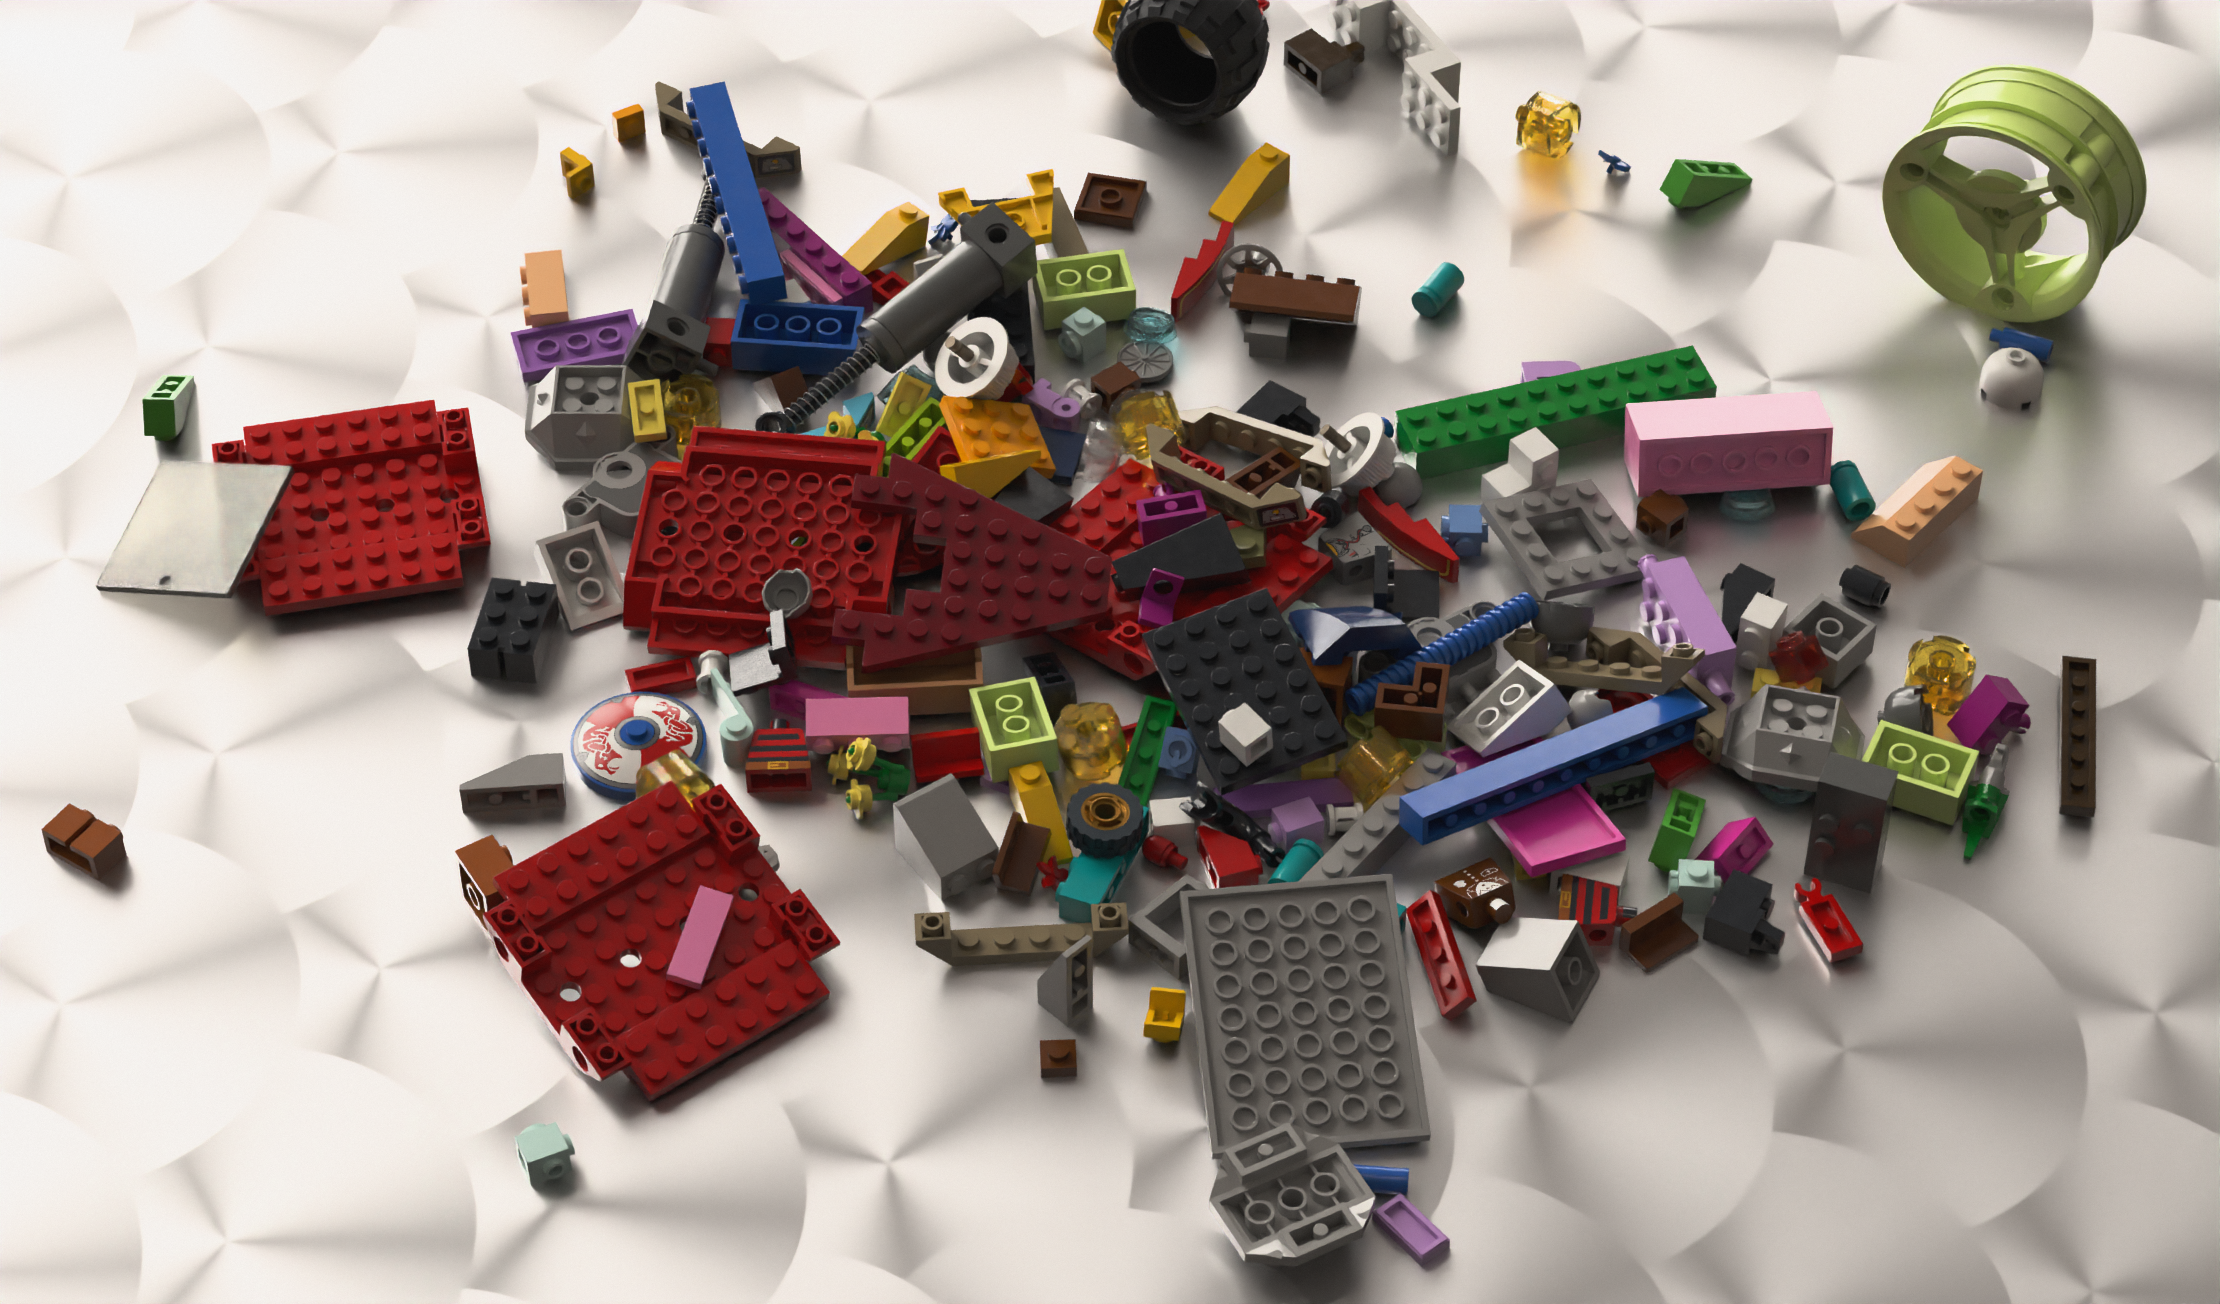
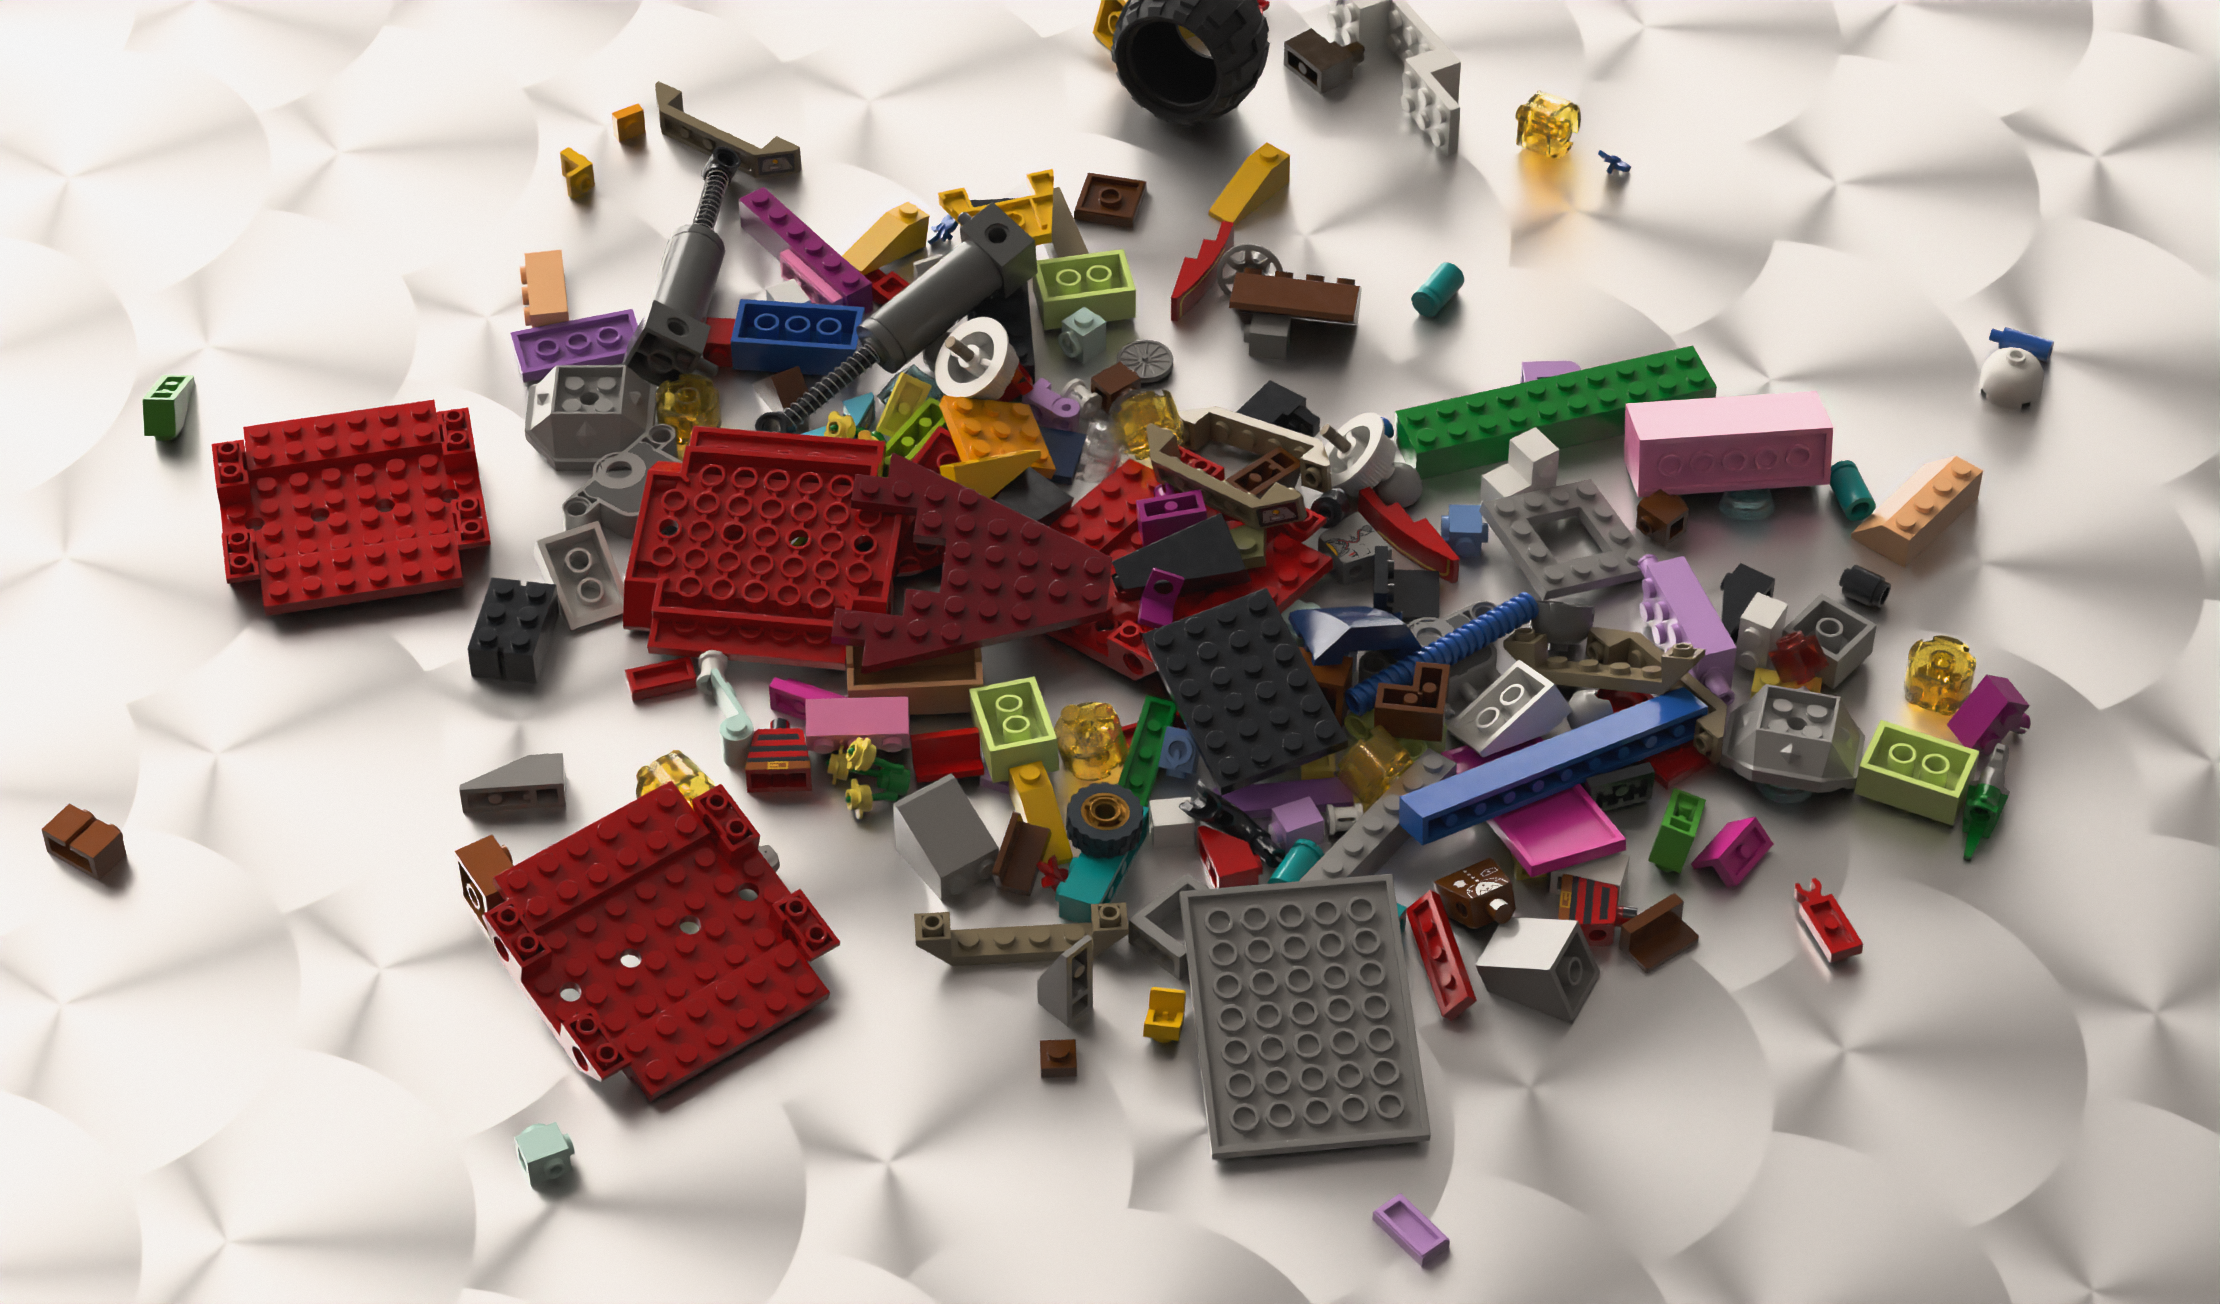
(195, 529): clear smoke piece -> none
(630, 733): dish -> none
(647, 410): light yellow plate -> none
(699, 937): bright pink tile -> none
(737, 194): blue brick -> none
(766, 663): bracket -> none
(788, 592): light grey hair -> none
(1053, 681): black slope -> none
(1150, 326): clear light blue hat -> none
(1163, 852): red cylinder -> none
(1245, 734): white brick -> none
(1289, 1197): light grey piece -> none
(1385, 1179): blue cylinder -> none
(1694, 885): light aqua brick -> none
(1699, 181): bright green slope -> none
(1739, 916): black hinge -> none
(1850, 822): dark grey brick -> none
(1907, 709): dark grey cylinder -> none
(1975, 229): yellowish green wheel -> none
(2077, 736): dark brown plate -> none

